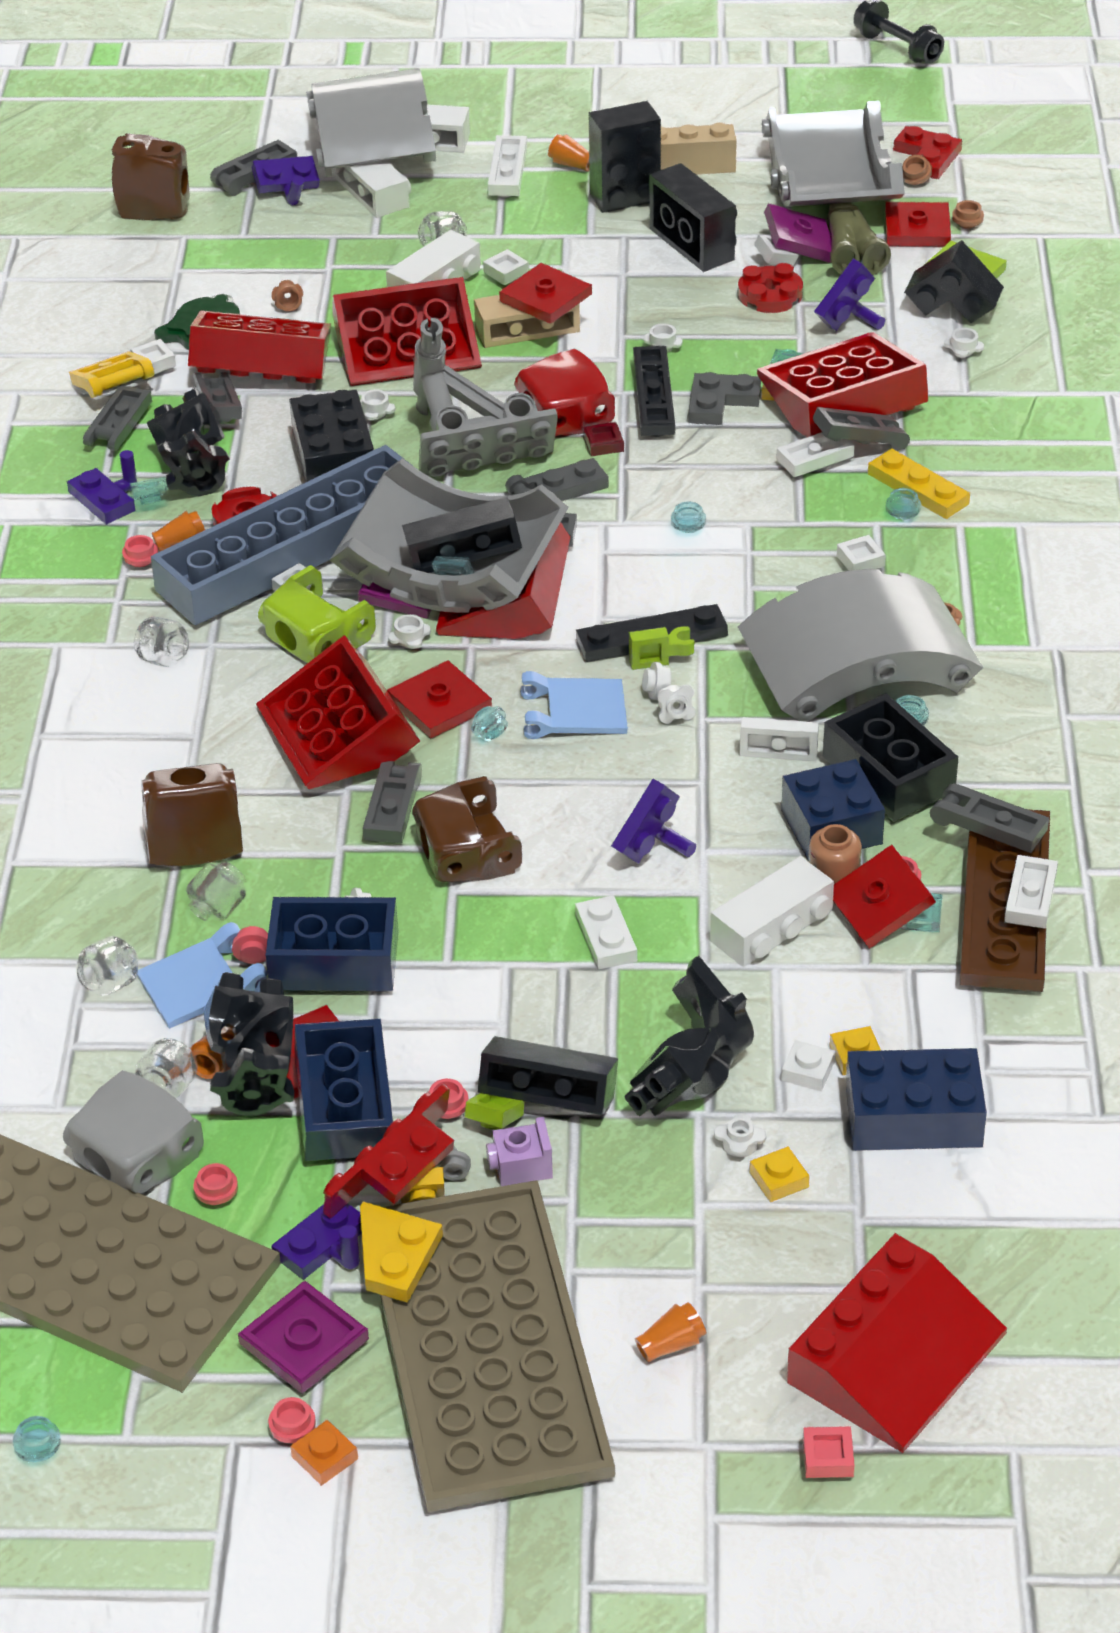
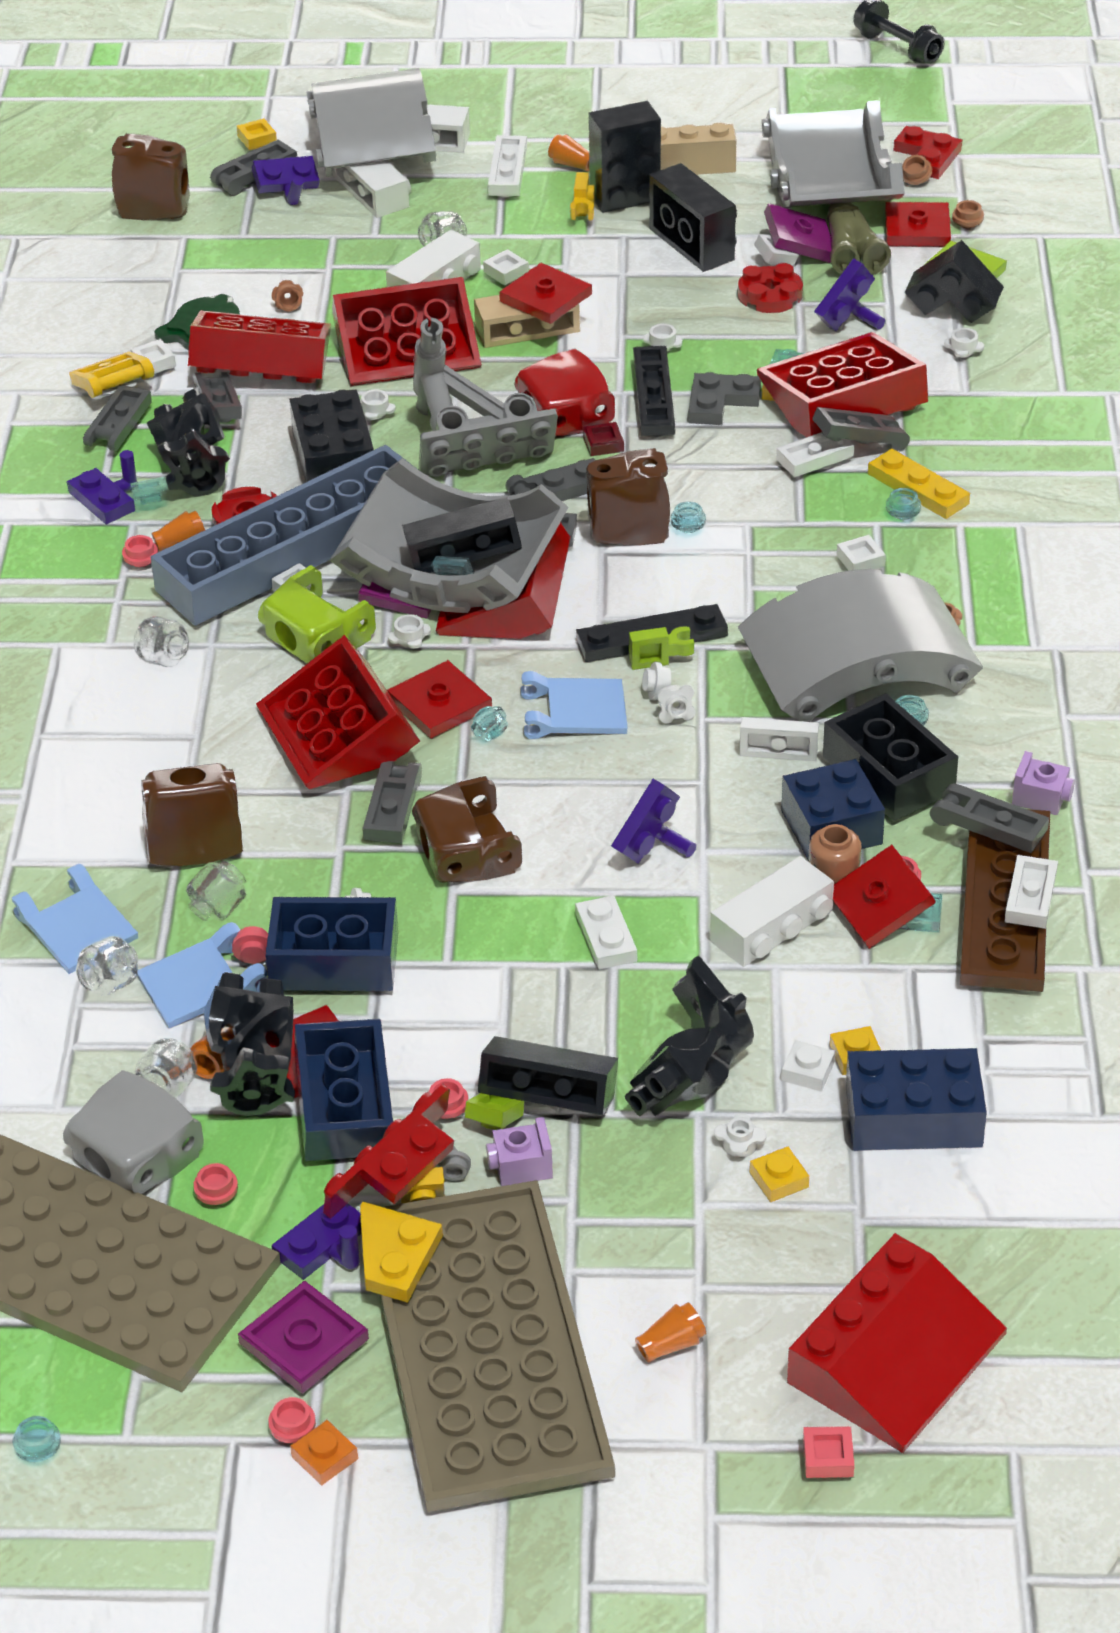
(75, 920): none -> light blue flag
(256, 134): none -> yellow plate
(583, 197): none -> yellow plate
(628, 499): none -> reddish brown piece
(1042, 785): none -> lavender brick

